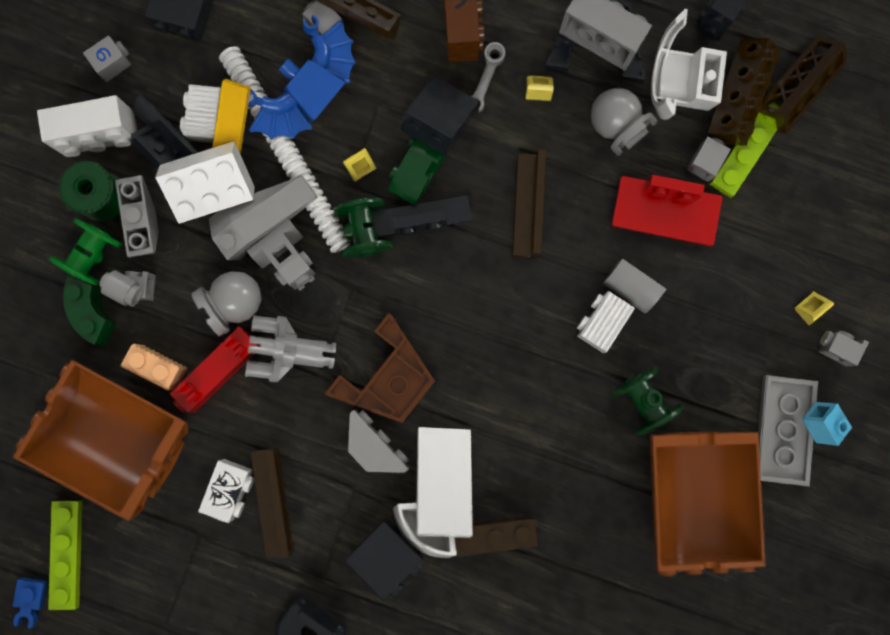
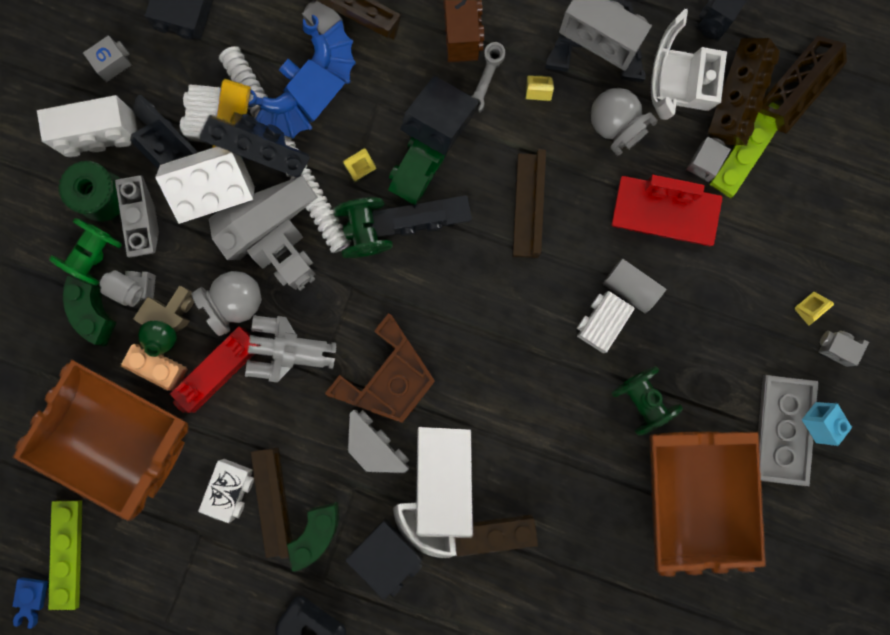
(156, 337): none -> dark green brick
(171, 314): none -> dark tan brick
(254, 141): none -> black bracket
(316, 537): none -> dark green brick

